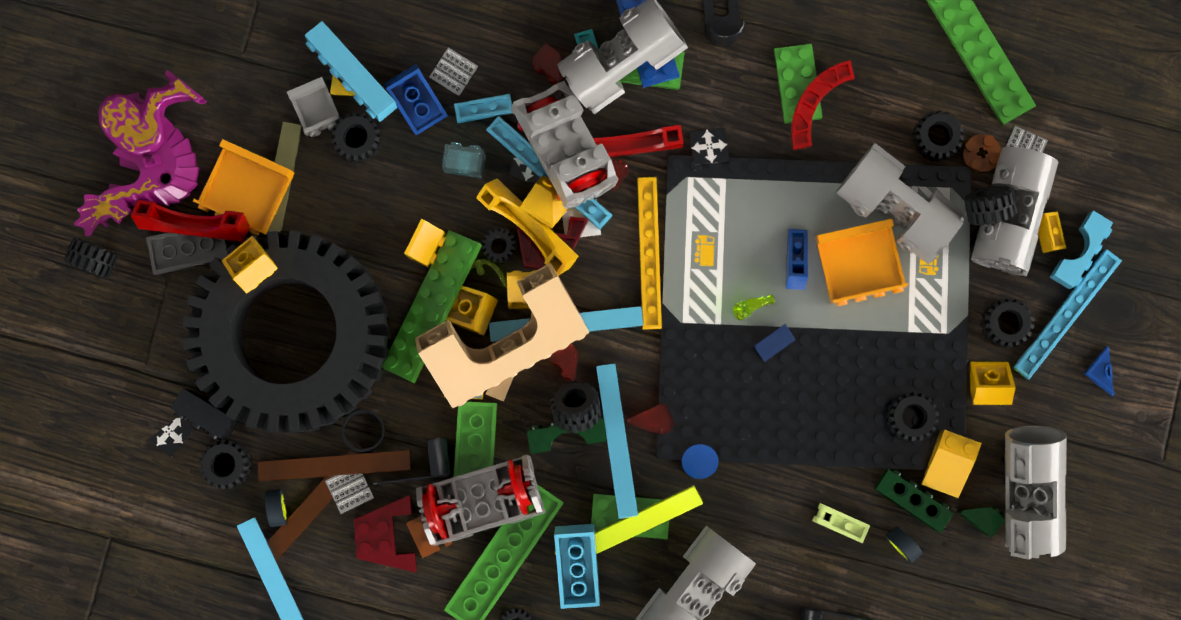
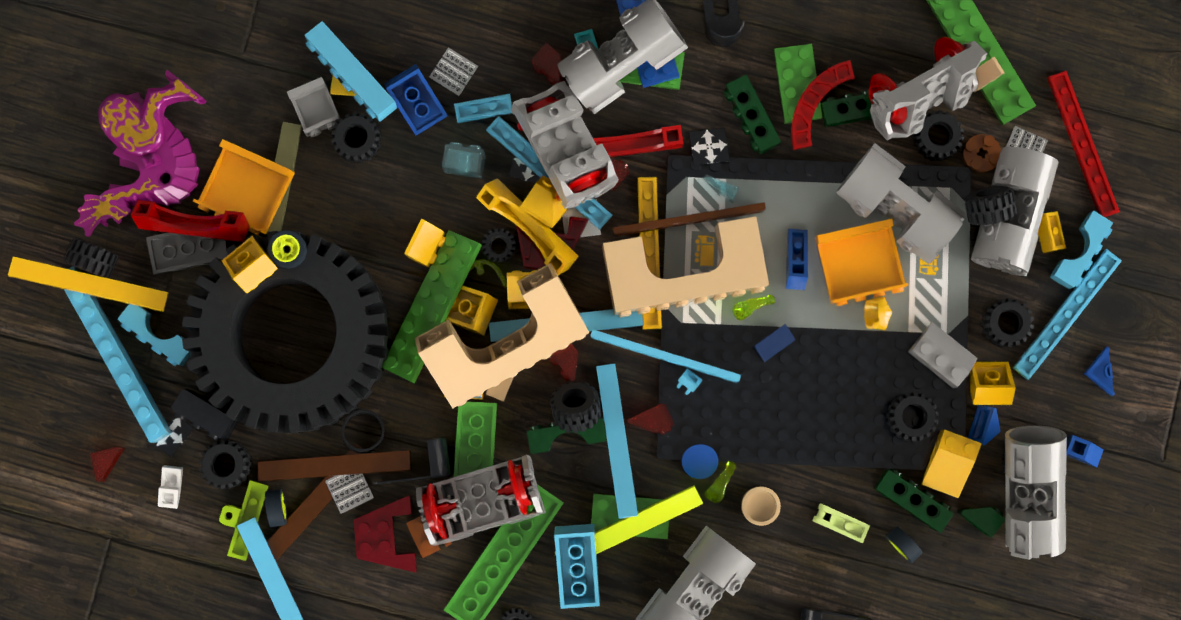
(88, 284): none -> yellow tile
(104, 462): none -> clear red slope
(120, 365): none -> medium azure brick
(138, 320): none -> medium azure arch
(170, 486): none -> white slope
(250, 508): none -> lime plate
(277, 251): none -> wheel
(665, 356): none -> medium azure tile
(689, 219): none -> reddish brown tile
(689, 380): none -> medium azure tile
(717, 489): none -> clear neon green piece
(725, 189): none -> clear light blue piece
(738, 271): none -> tan arch
(743, 86): none -> dark green brick
(760, 505): none -> tan piece
(832, 117): none -> dark green brick
(876, 313): none -> yellow hair
(902, 107): none -> light grey piece
(943, 355): none -> light grey slope
(985, 424): none -> blue slope
(988, 72): none -> tan slope
(1083, 144): none -> red tile
(1083, 450): none -> blue slope

